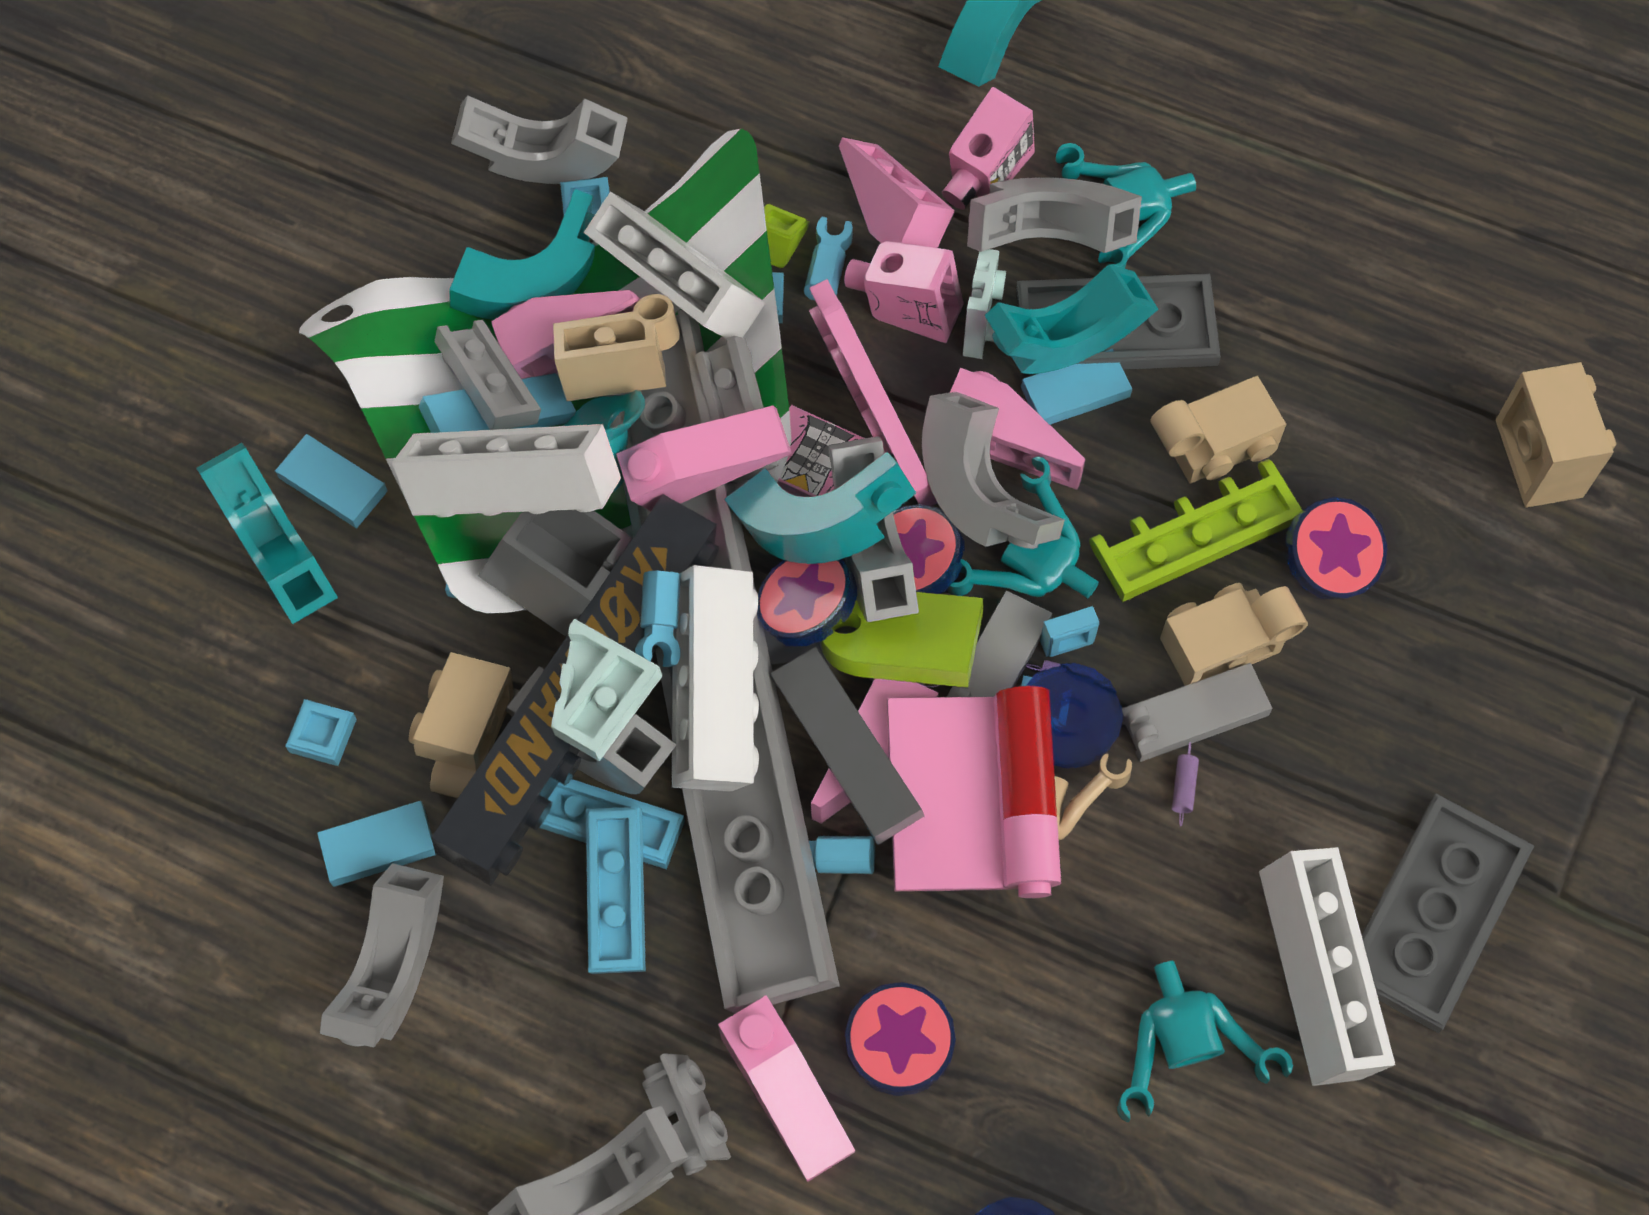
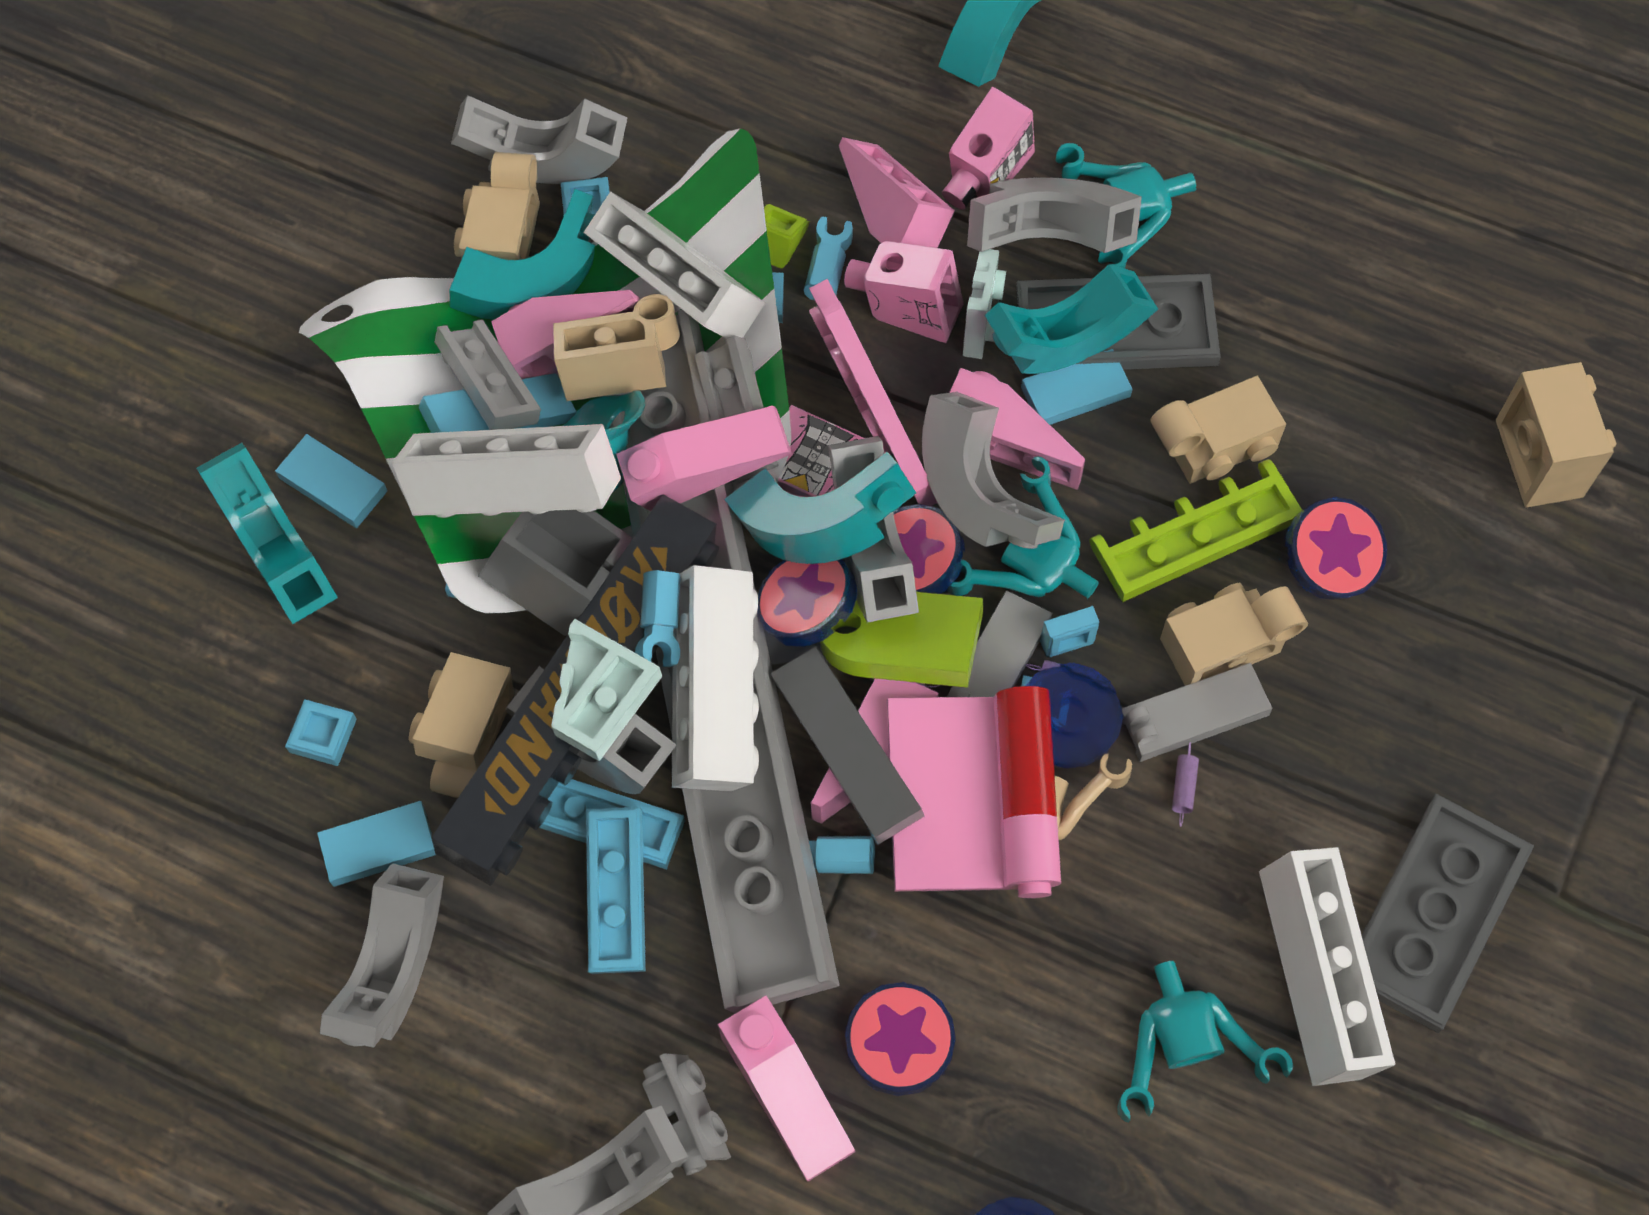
(503, 212): none -> tan hinge

